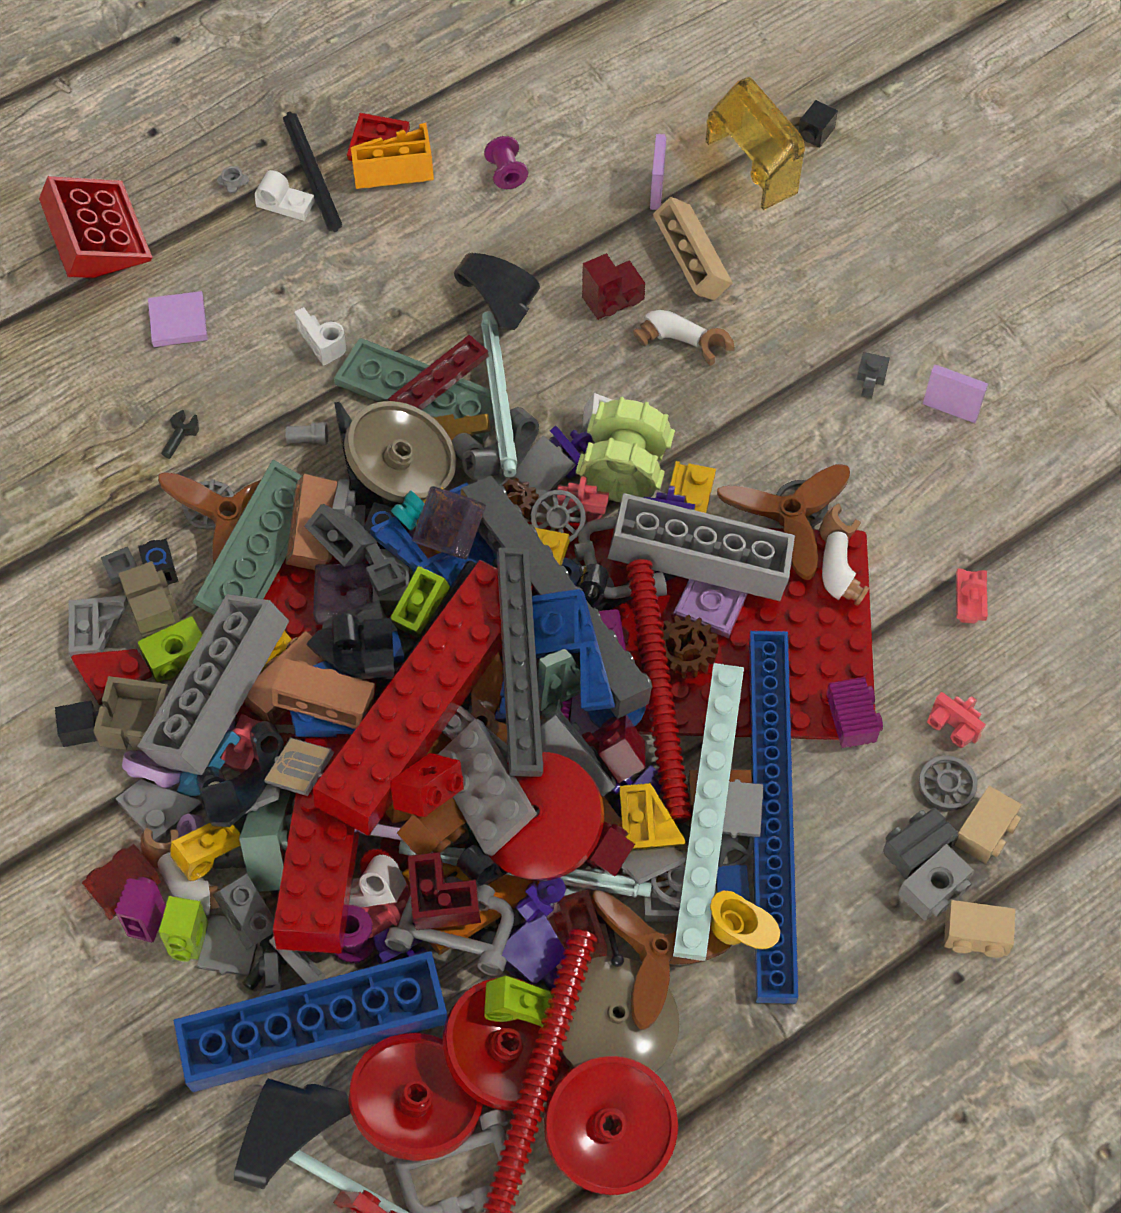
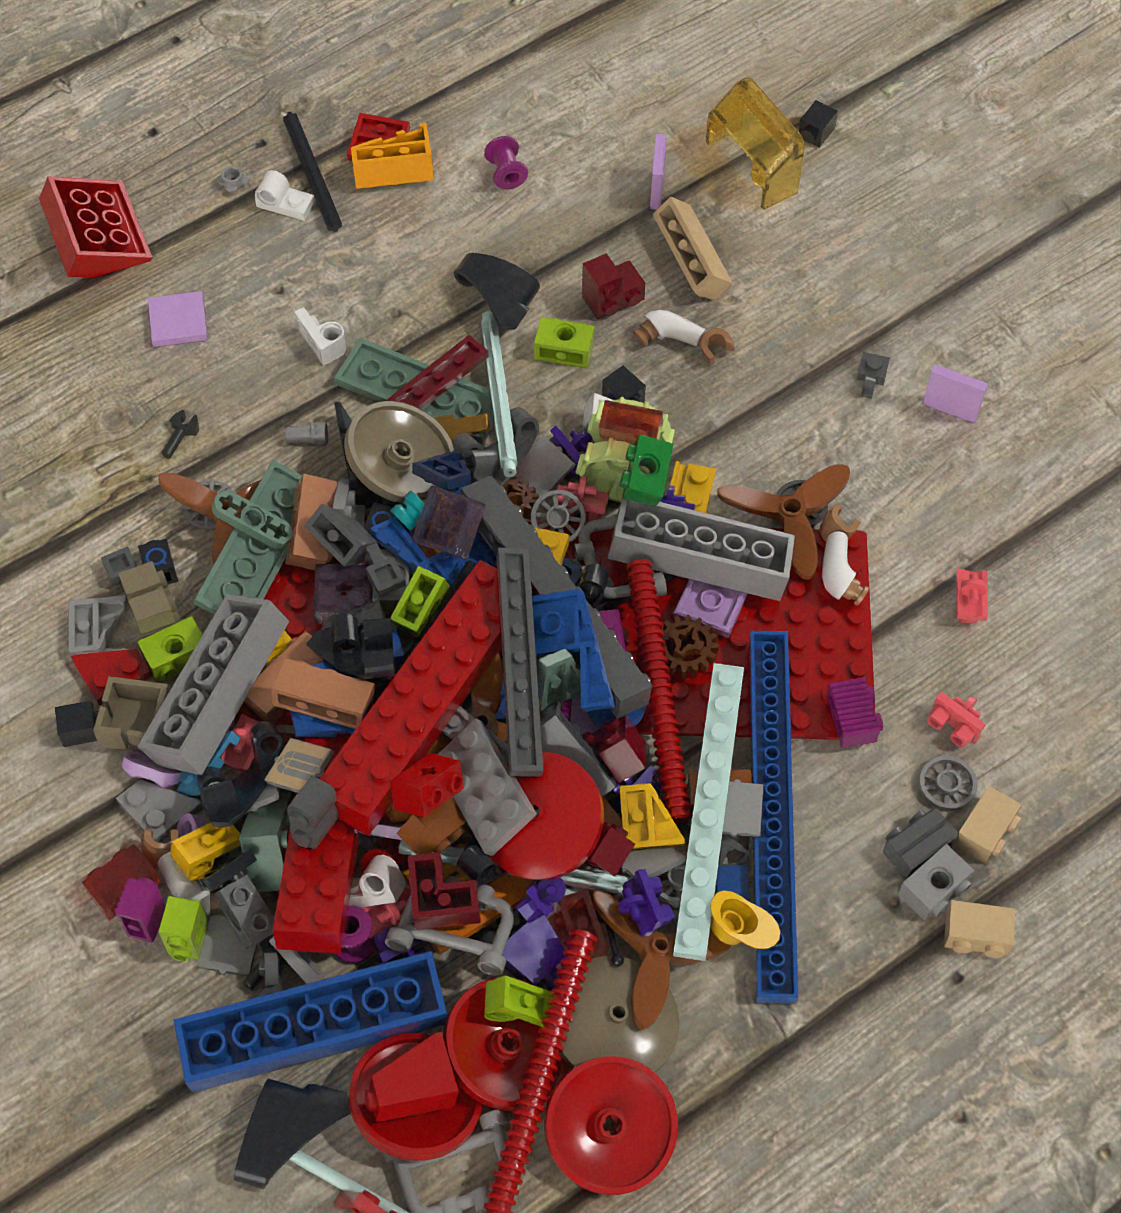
(226, 871): none -> black wing
(274, 521): none -> sand green beam
(312, 813): none -> dark grey brick
(414, 1083): none -> red slope
(443, 471): none -> dark blue wing
(551, 347): none -> lime brick
(623, 384): none -> black brick
(627, 422): none -> clear red brick
(642, 902): none -> dark purple hips
(654, 455): none -> green brick

